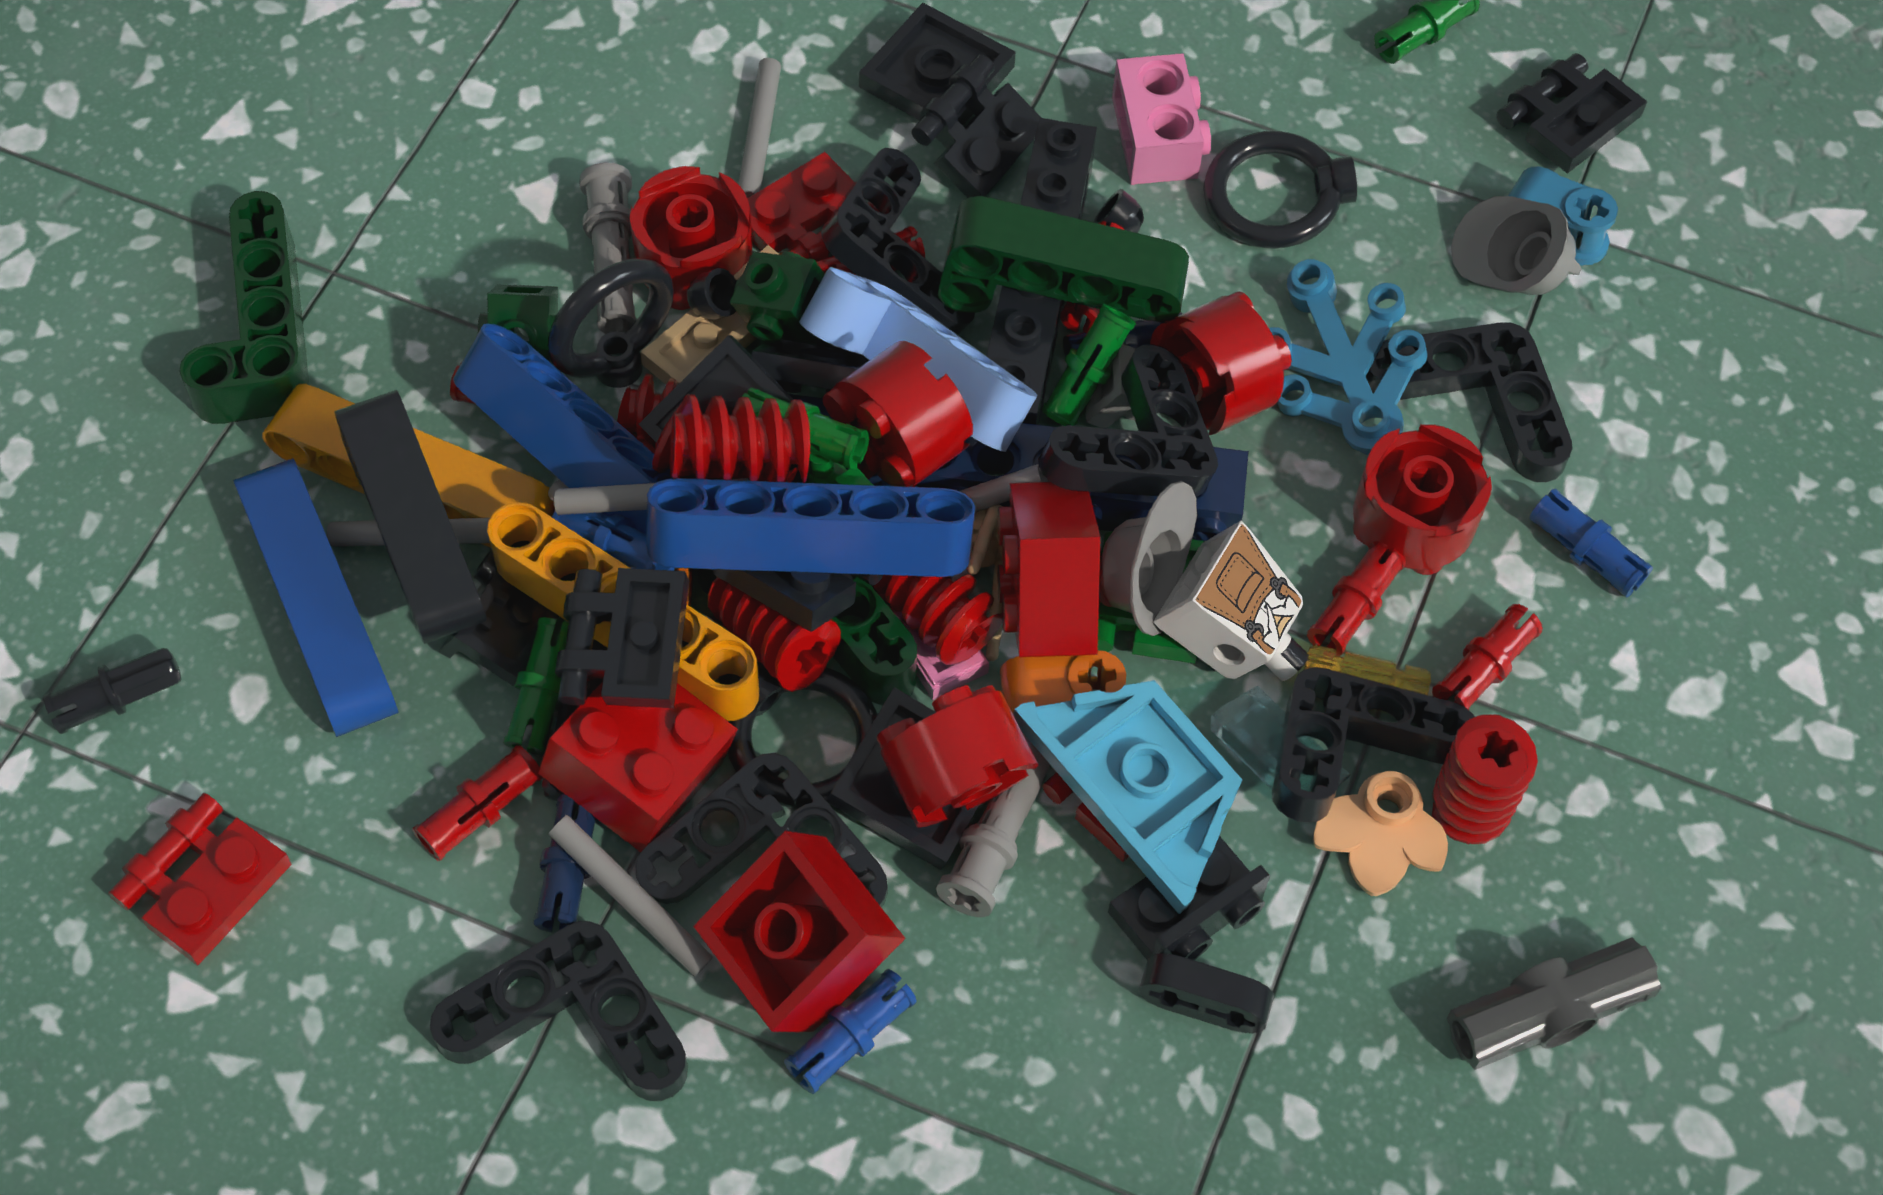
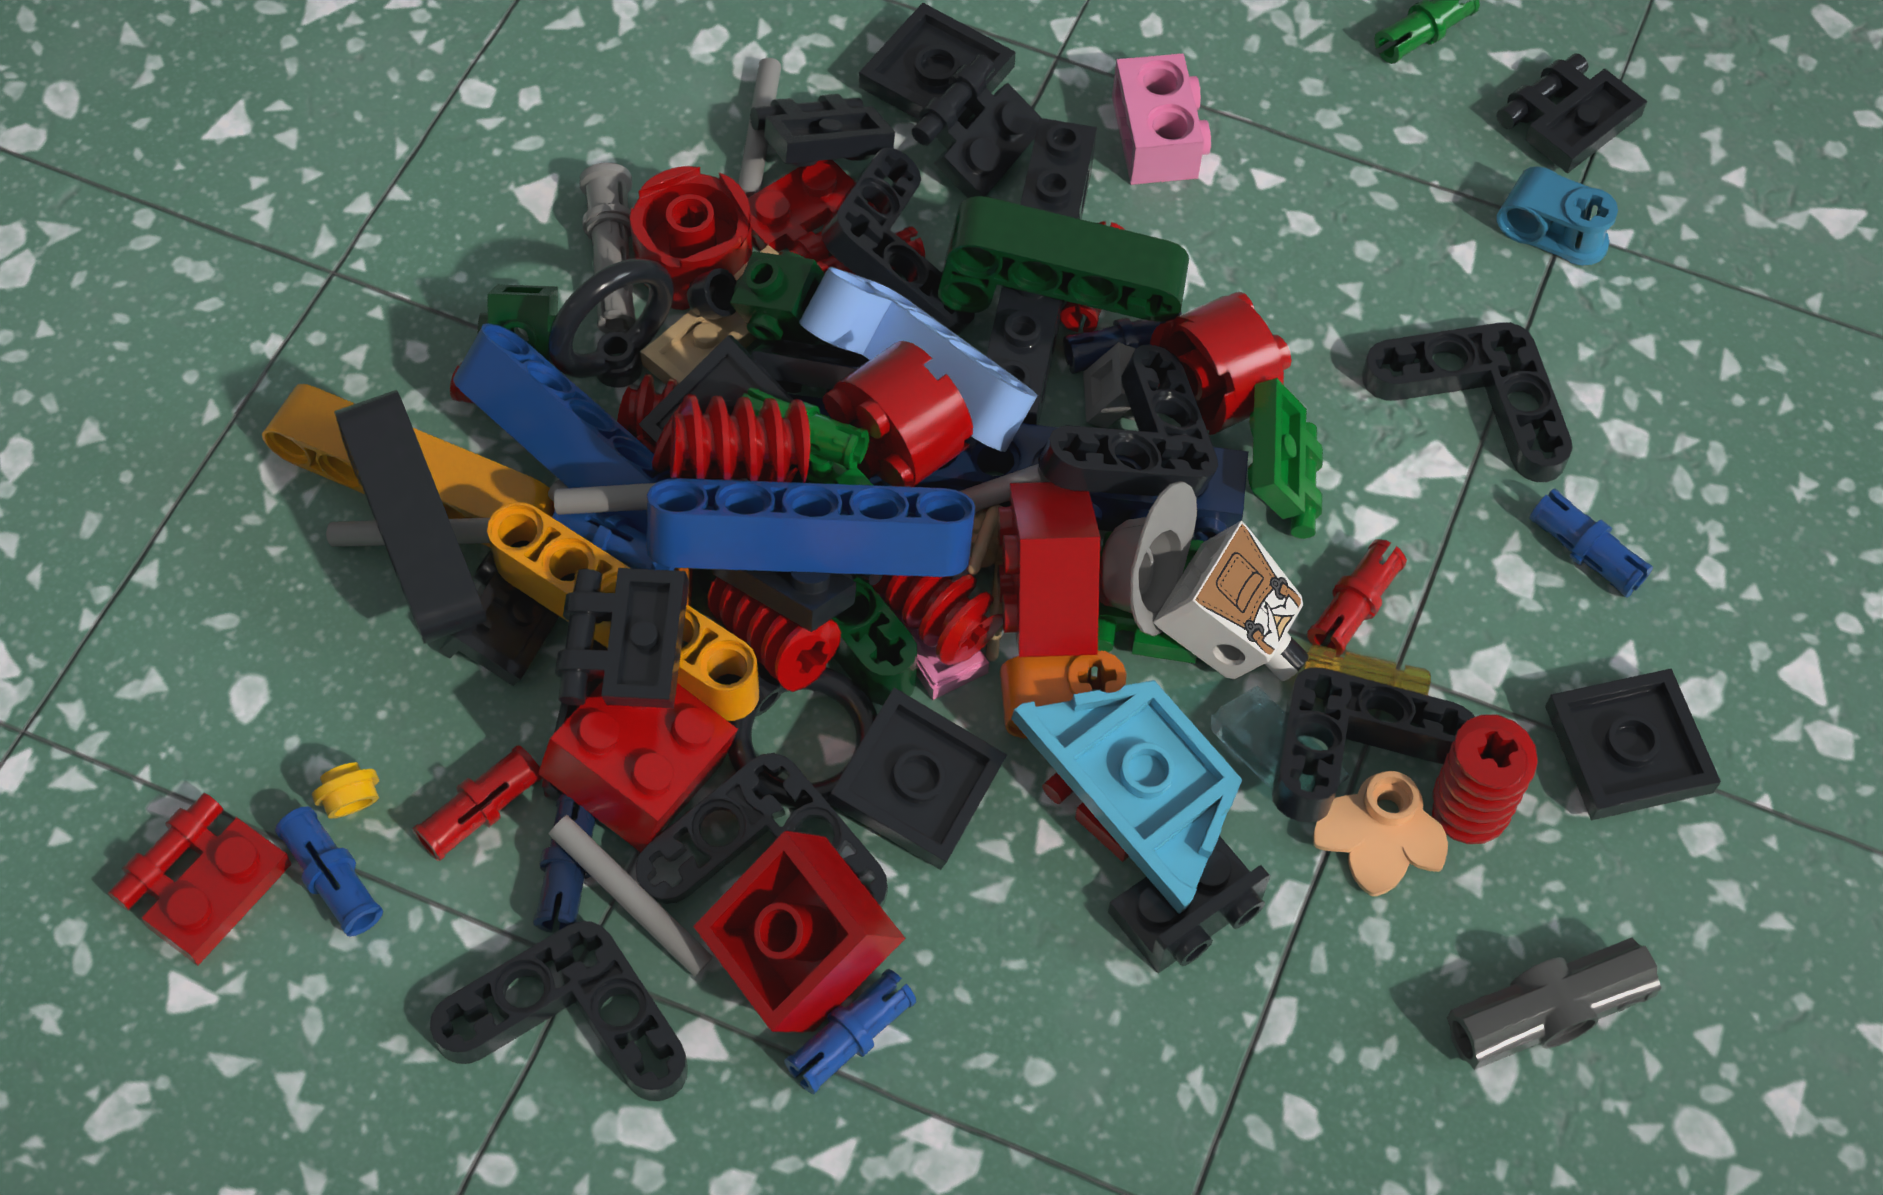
(113, 689): black axle -> none
(260, 369): dark green beam -> none
(316, 598): blue beam -> none
(346, 790): none -> yellow plate
(349, 903): none -> blue pin
(538, 689): green pin -> none
(822, 129): none -> black plate
(957, 754): red brick -> none
(991, 845): light grey pin -> none
(1110, 331): green pin -> none
(1122, 210): black hinge -> none
(1206, 993): black beam -> none
(1285, 457): none -> green plate
(1333, 180): black piece -> none
(1346, 363): dark azure plant -> none
(1422, 496): red brick -> none
(1489, 657): red pin -> none
(1515, 246): light grey piece -> none
(1632, 744): none -> black plate

